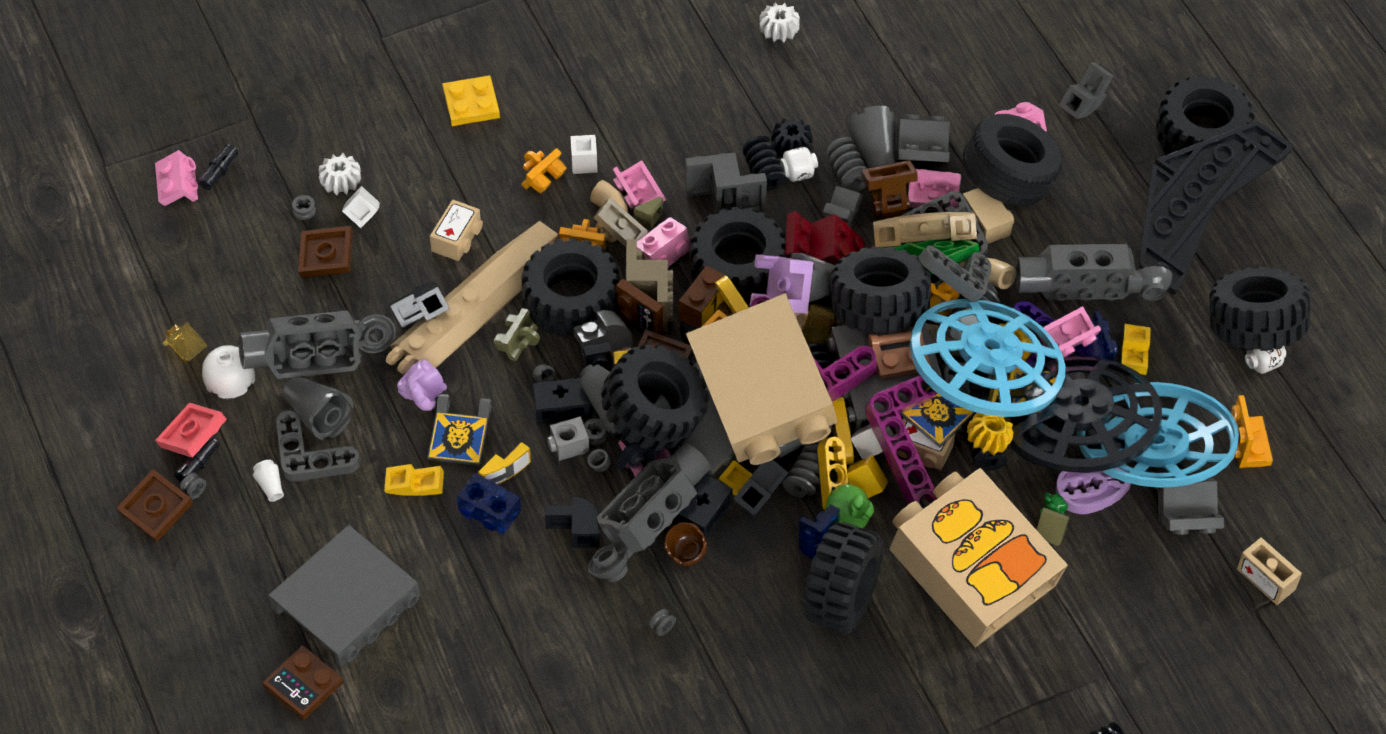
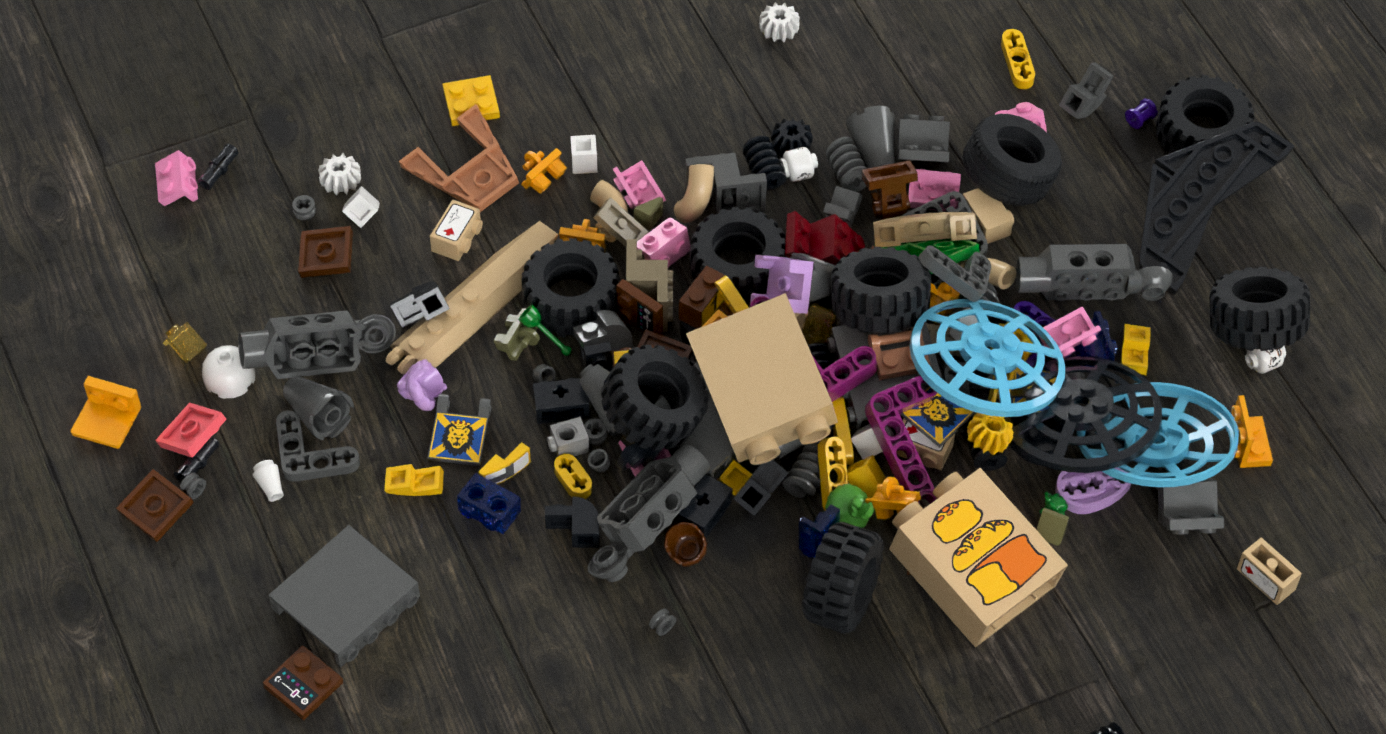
(106, 413): none -> light orange bracket
(480, 179): none -> nougat wing
(531, 318): none -> green hinge
(577, 474): none -> yellow beam
(697, 193): none -> tan cylinder
(891, 497): none -> light orange hips
(1016, 67): none -> yellow beam
(1141, 113): none -> dark purple bush

